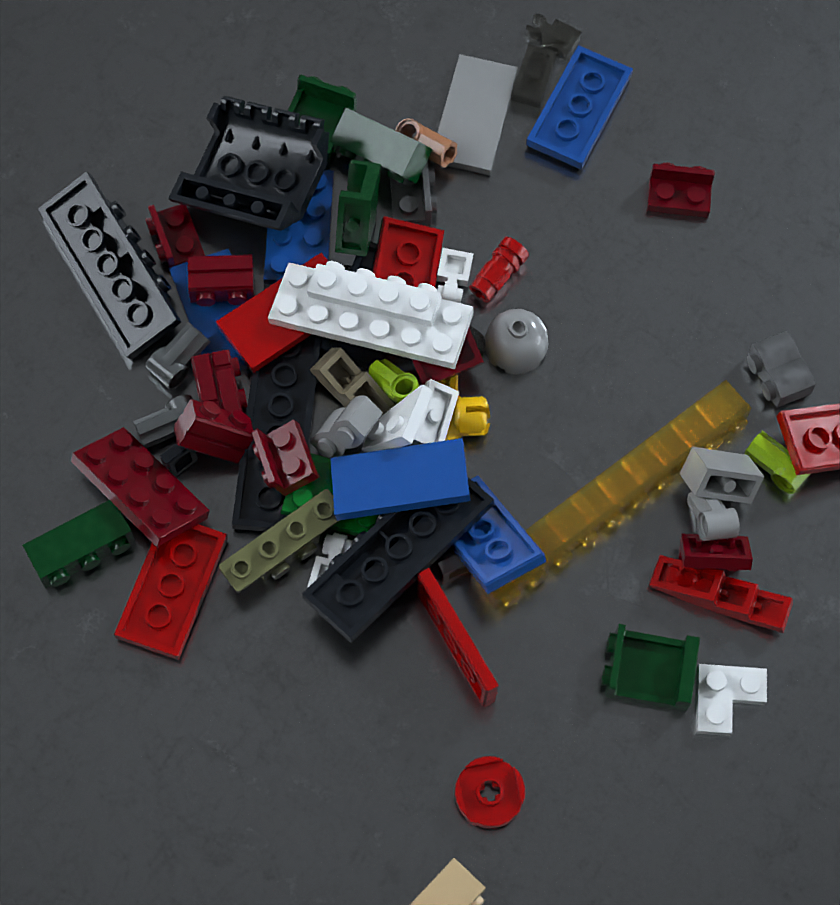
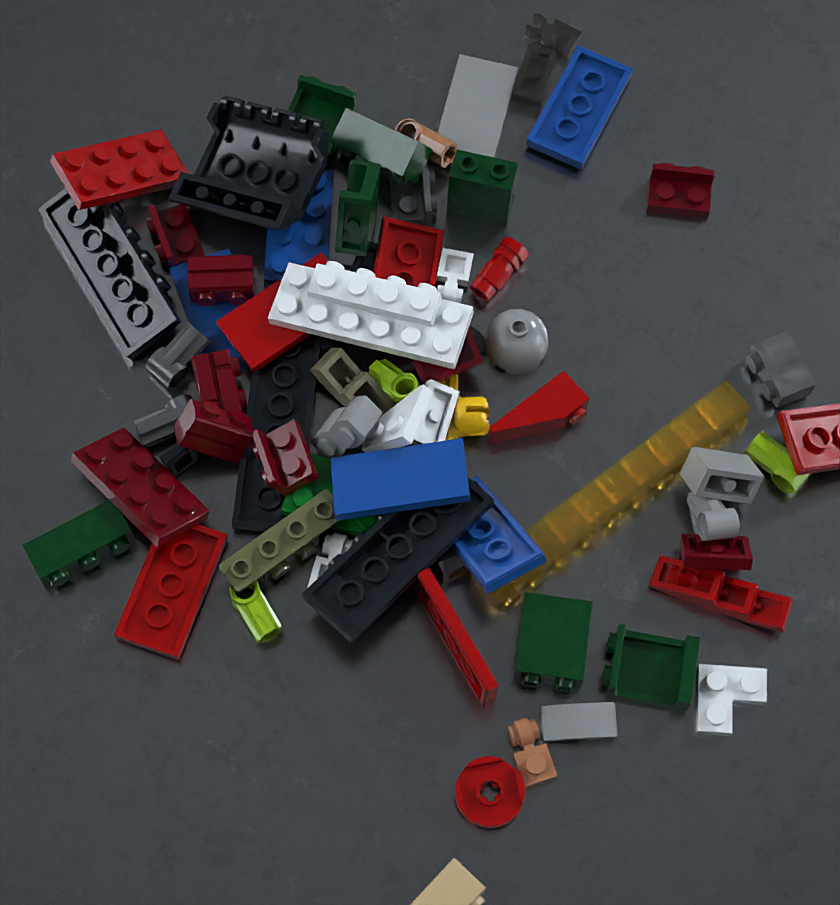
(118, 169): none -> red plate
(257, 614): none -> lime piece
(481, 187): none -> dark green panel
(534, 761): none -> nougat plate
(544, 411): none -> red slope
(553, 641): none -> dark green panel
(579, 721): none -> light grey slope

